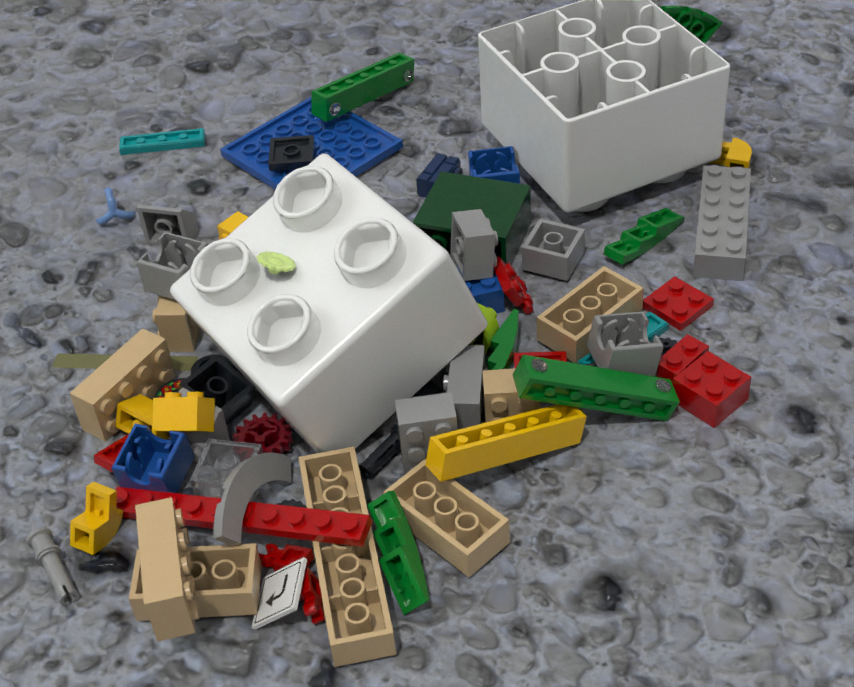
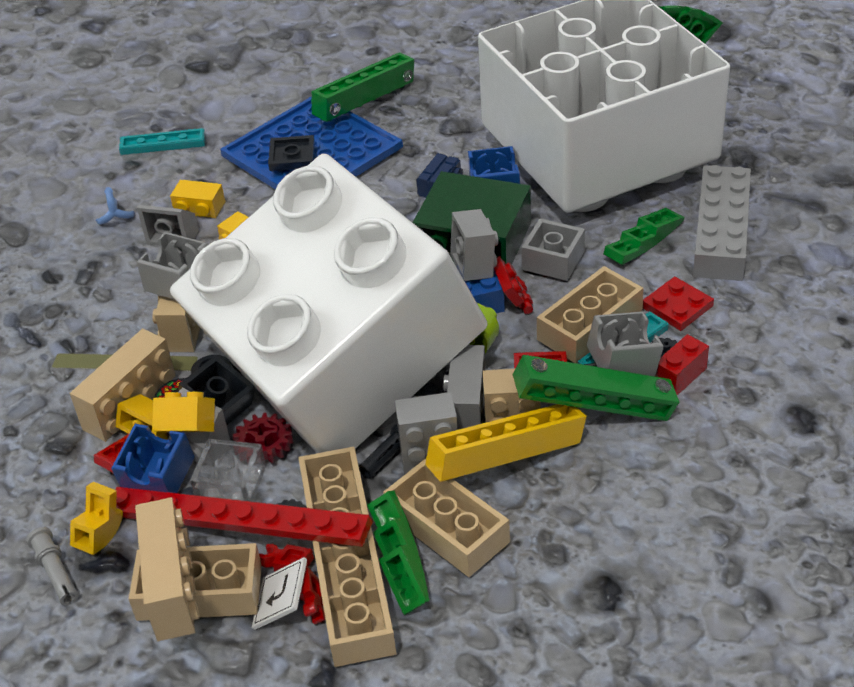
(198, 197): none -> yellow brick
(241, 486): light grey tile -> none
(275, 262): yellowish green piece -> none
(505, 343): green slope -> none
(711, 389): red brick -> none
(735, 154): yellow brick -> none

